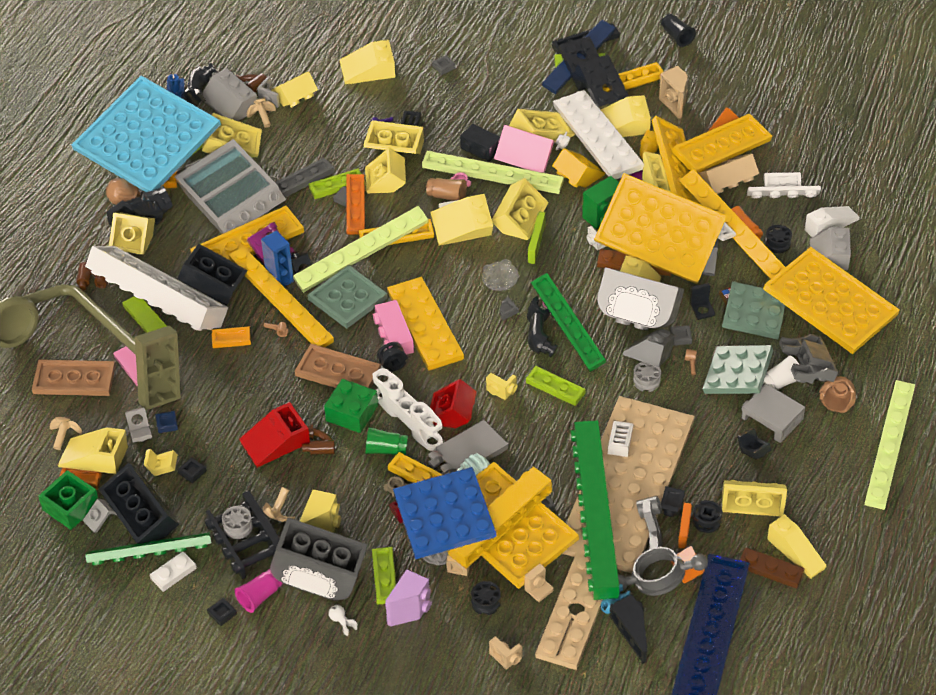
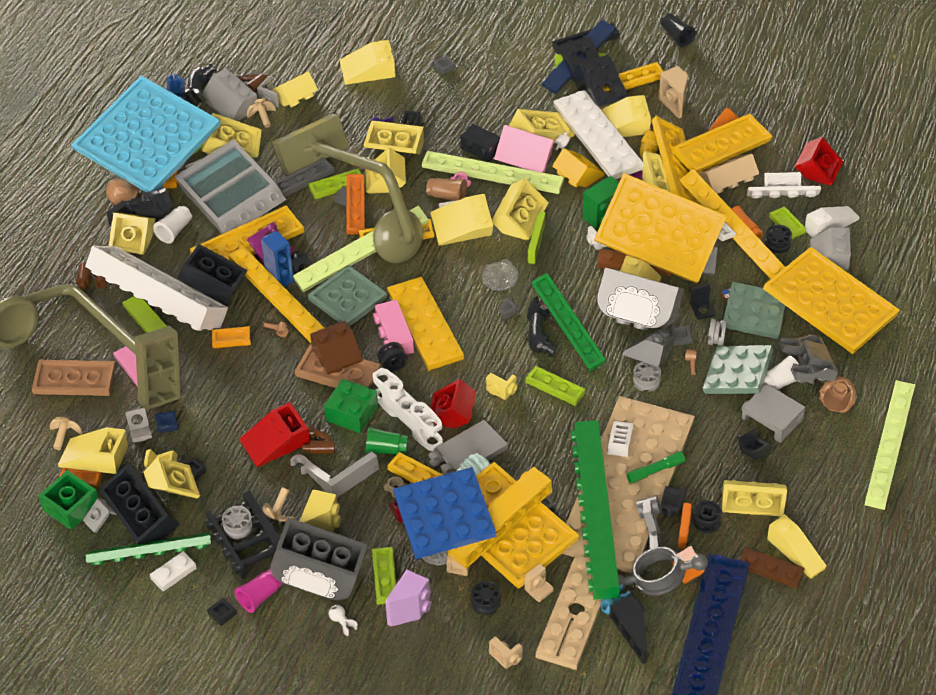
(171, 478): none -> light yellow slope
(172, 224): none -> white plant
(335, 347): none -> reddish brown slope
(342, 481): none -> light grey hinge
(397, 232): none -> olive piece
(644, 471): none -> green piece
(714, 332): none -> light grey wheel
(784, 217): none -> lime tile
(819, 162): none -> red slope

